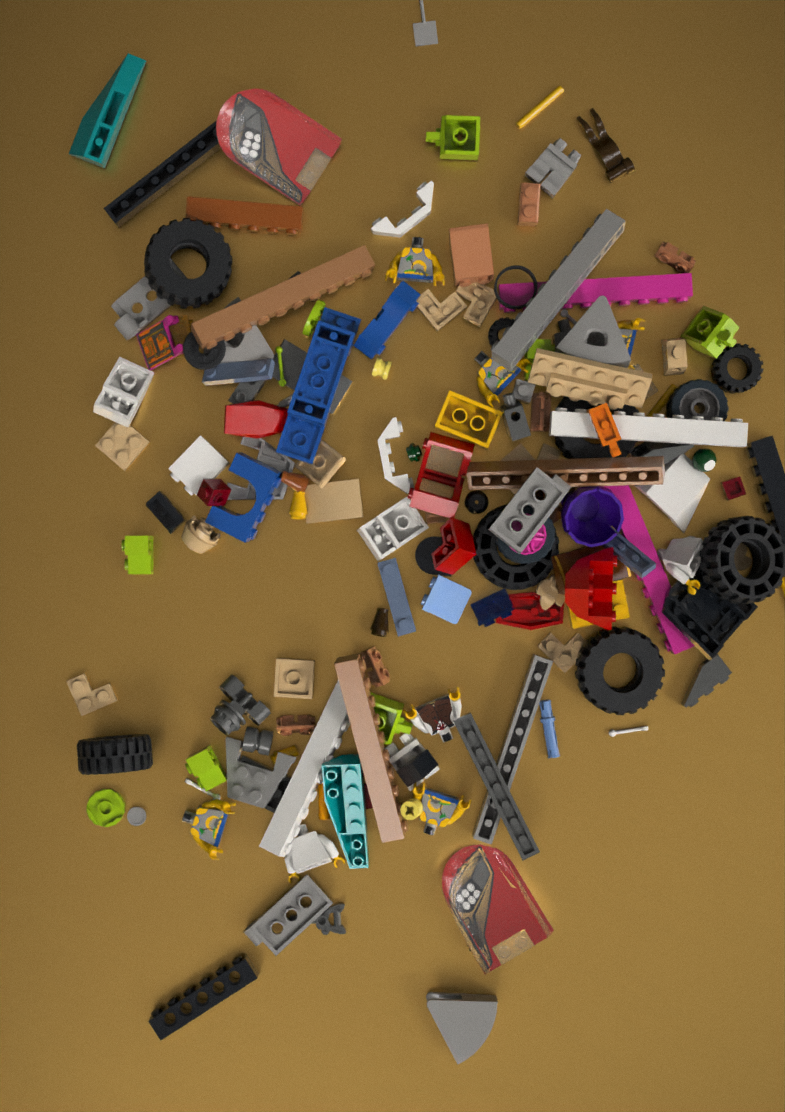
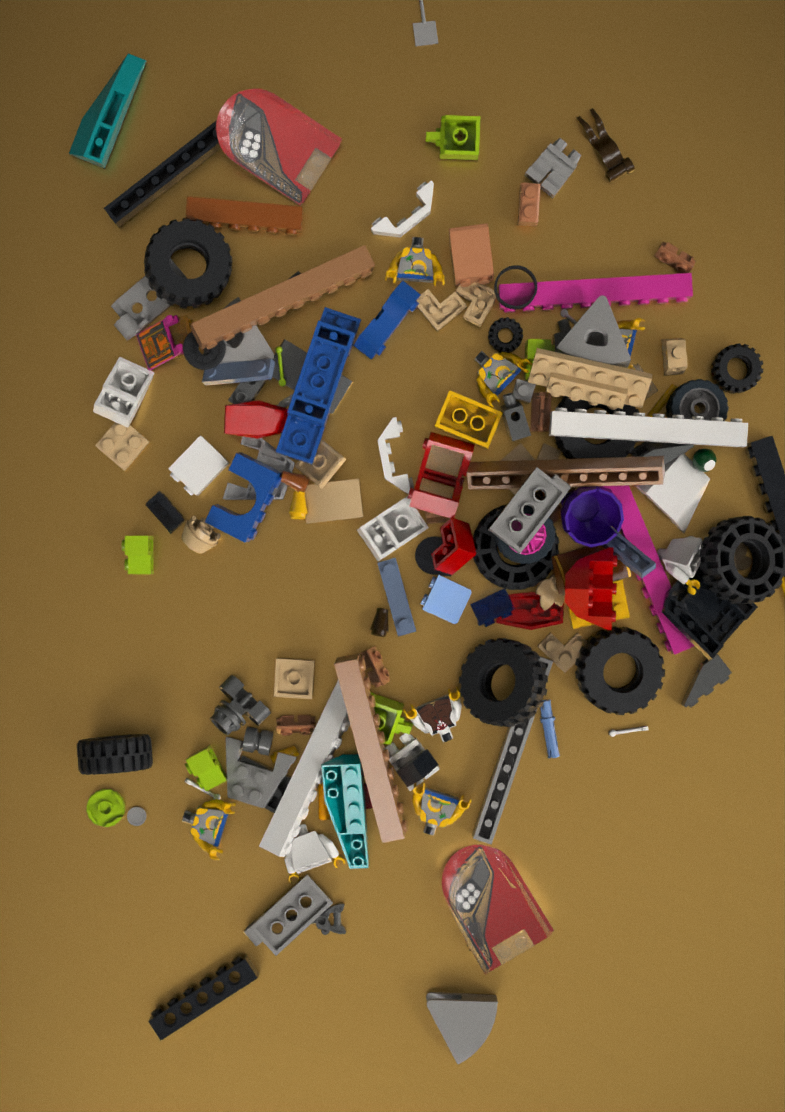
(88, 699): tan plate -> none
(214, 492): dark red brick -> none
(313, 318): lime tile -> none
(381, 368): light yellow wheel -> none
(414, 452): dark green plate -> none
(415, 807): light yellow wheel -> none
(472, 506): black plate -> none
(478, 675): none -> black tyre
(496, 785): dark grey plate -> none
(540, 106): yellow bar -> none
(557, 290): light grey brick -> none
(605, 428): orange plate -> none
(710, 332): lime hinge -> none
(733, 488): dark red plate -> none

